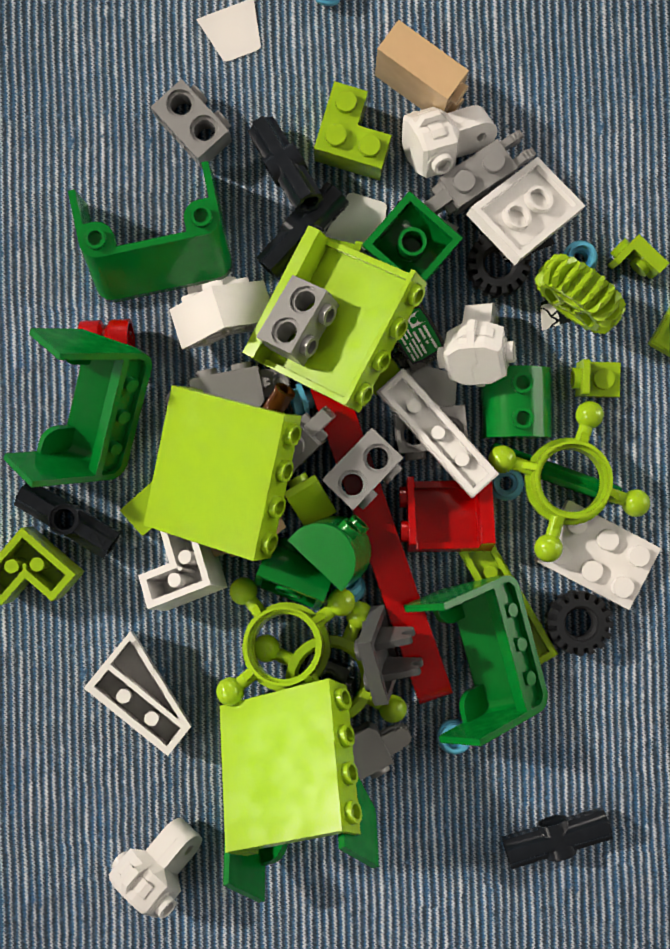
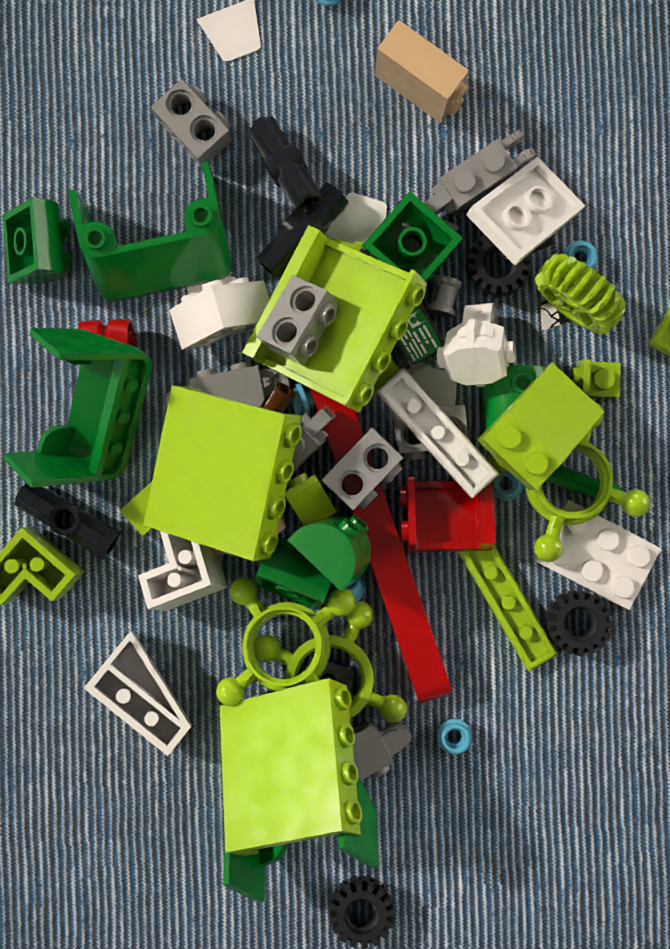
(35, 242): none -> green brick
(150, 876): white piece -> none
(344, 141): lime brick -> none
(368, 931): none -> black tyre
(380, 657): dark grey plate -> none
(437, 138): white piece -> none
(443, 296): none -> light grey bush
(499, 655): green windscreen -> none
(541, 427): none -> lime slope
(557, 837): black piece -> none
(643, 257): lime bracket -> none

